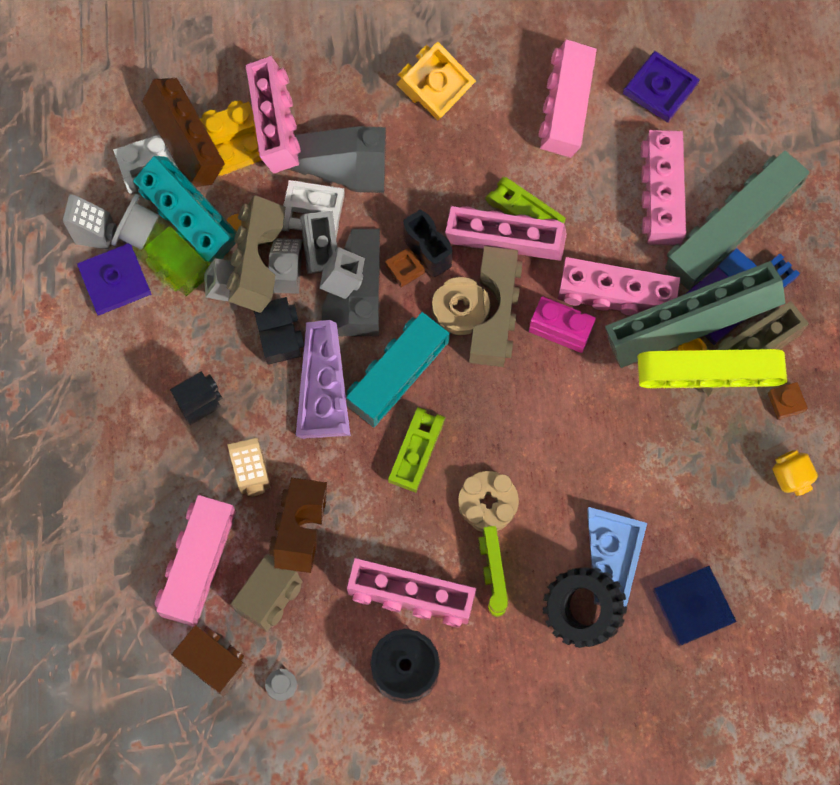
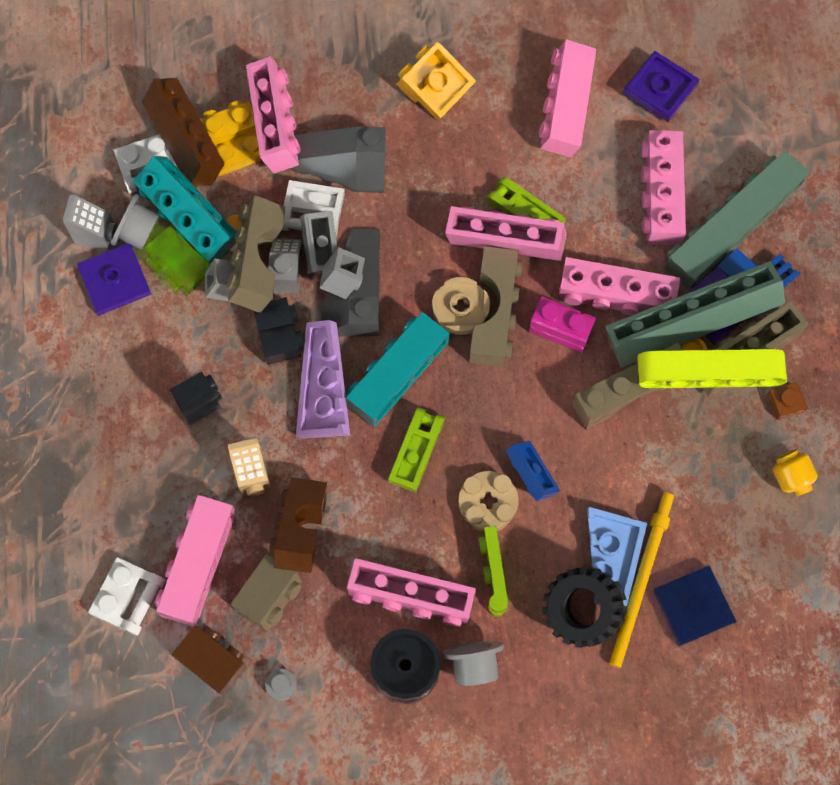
(118, 592): none -> white plate
(404, 267): dark orange plate -> none
(425, 241): black brick -> none
(474, 662): none -> light grey piece
(532, 471): none -> blue plate
(611, 395): none -> dark tan arch
(659, 524): none -> yellow bar

